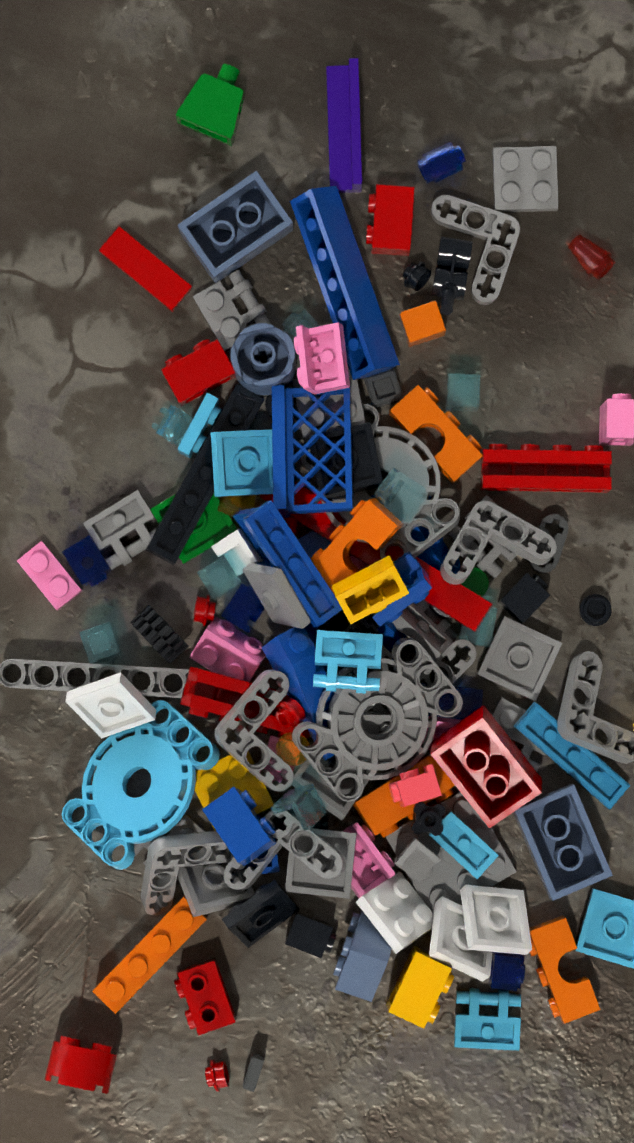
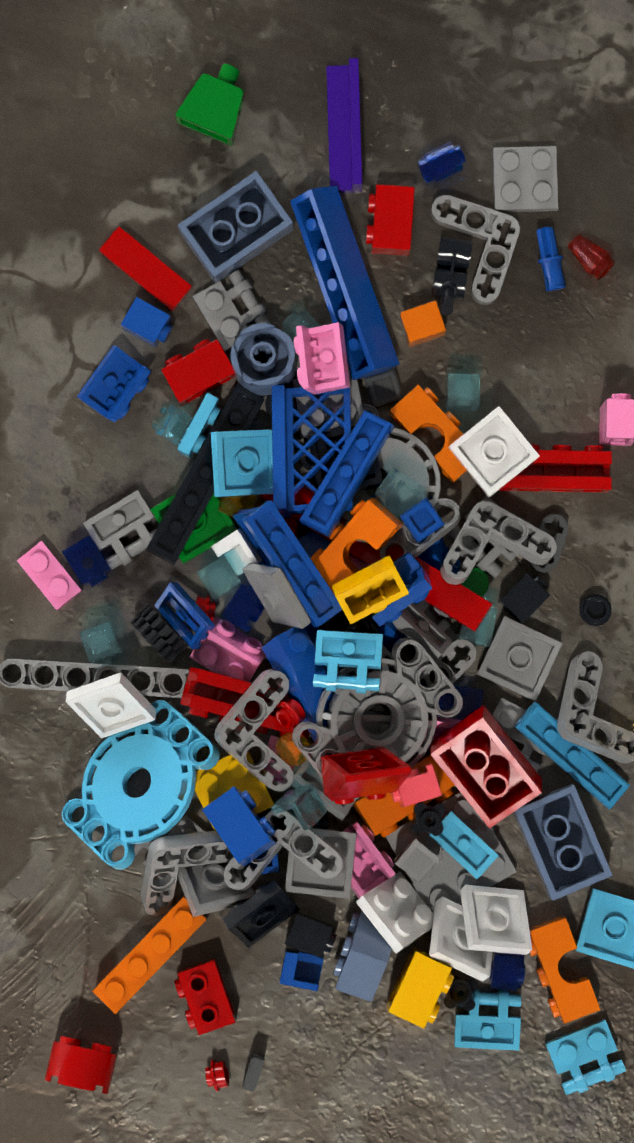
(114, 384): none -> blue bracket
(147, 323): none -> blue brick
(187, 611): none -> blue tile
(301, 970): none -> blue panel
(346, 473): none -> blue tile
(362, 774): none -> red slope
(416, 276): black plate -> none
(421, 520): none -> blue tile
(467, 1000): none -> black plate
(493, 451): none -> white plate
(550, 259): none -> blue axle
(581, 1047): none -> medium azure plate

